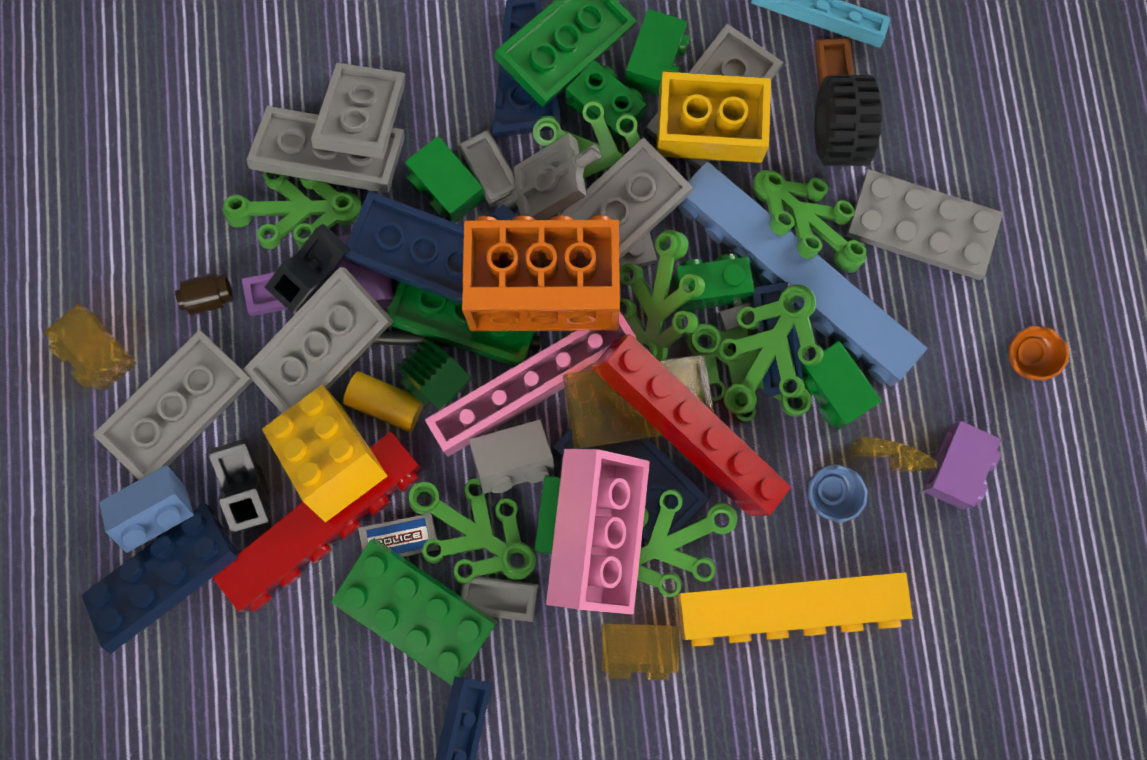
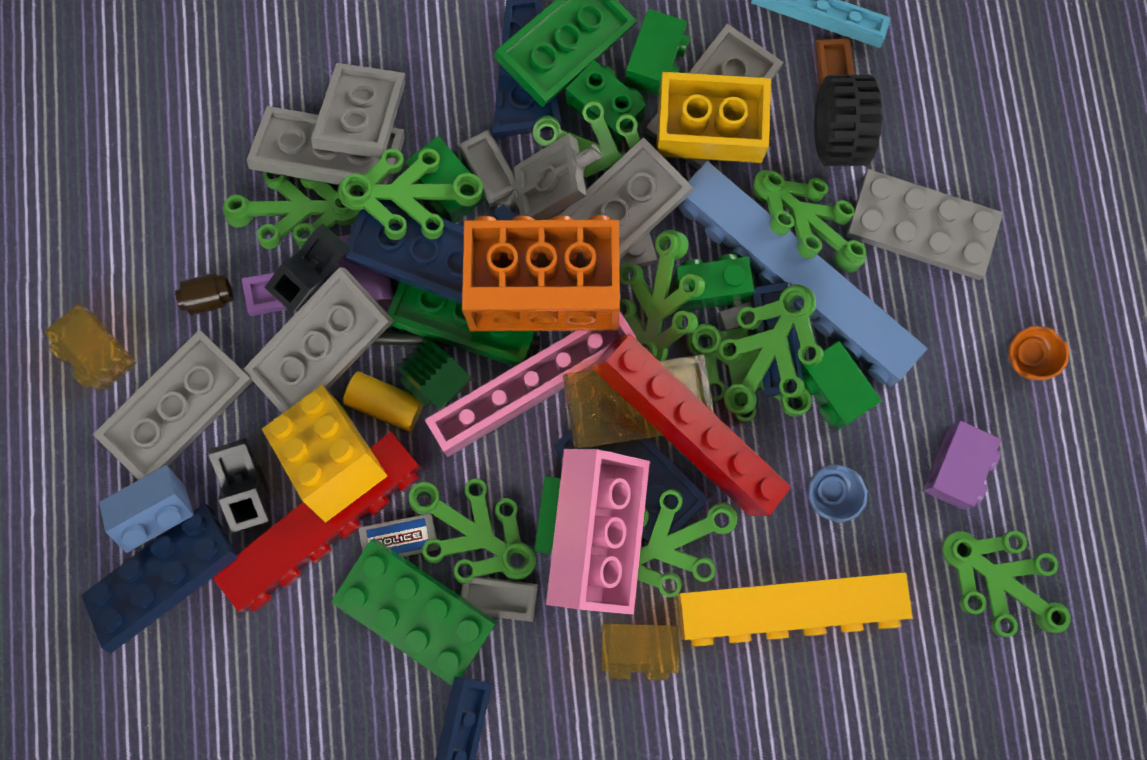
(405, 192): none -> bright green plant
(512, 457): light grey brick -> none
(901, 457): clear yellow slope -> none
(999, 579): none -> bright green plant

